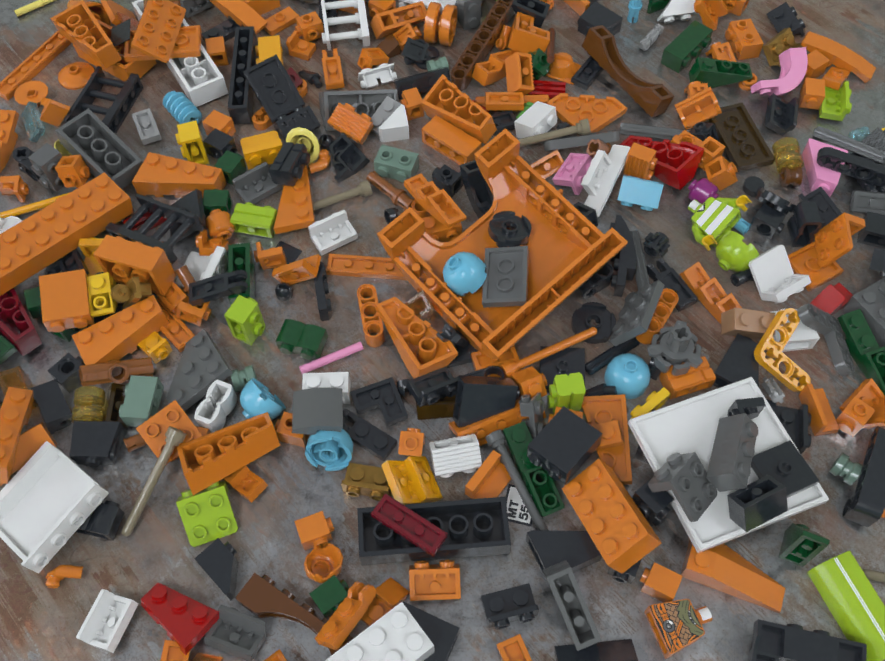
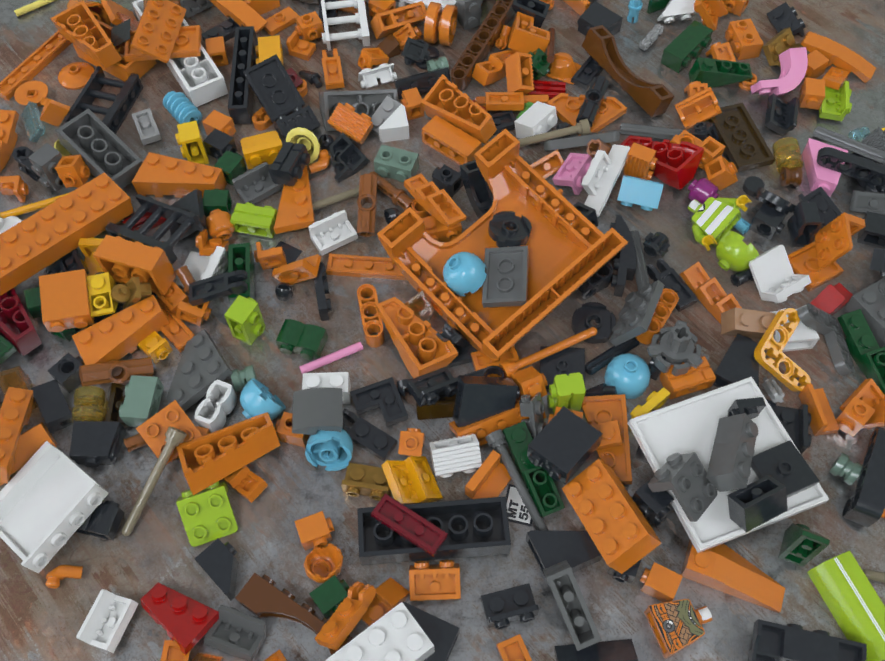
(367, 216): none -> dark orange piece
(593, 99): none -> black piece

